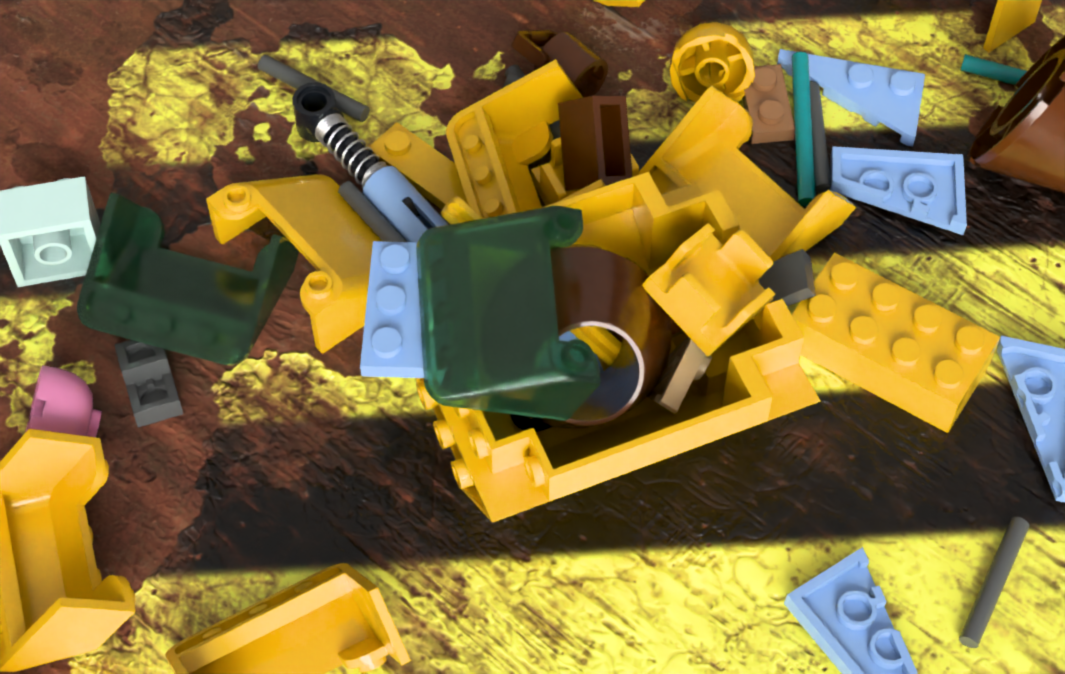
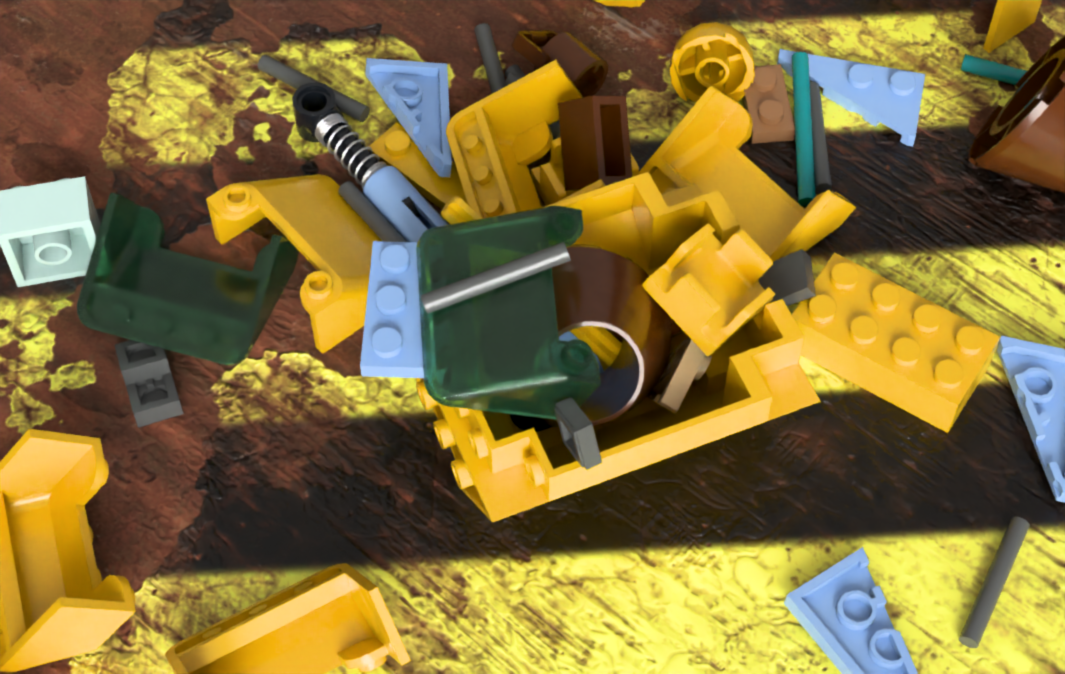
(63, 404): bright pink cylinder -> none
(419, 101): none -> light blue wing
(489, 57): none -> dark grey bar
(495, 277): none -> dark grey bar
(577, 433): none -> dark grey tile
(904, 182): light blue wing -> none

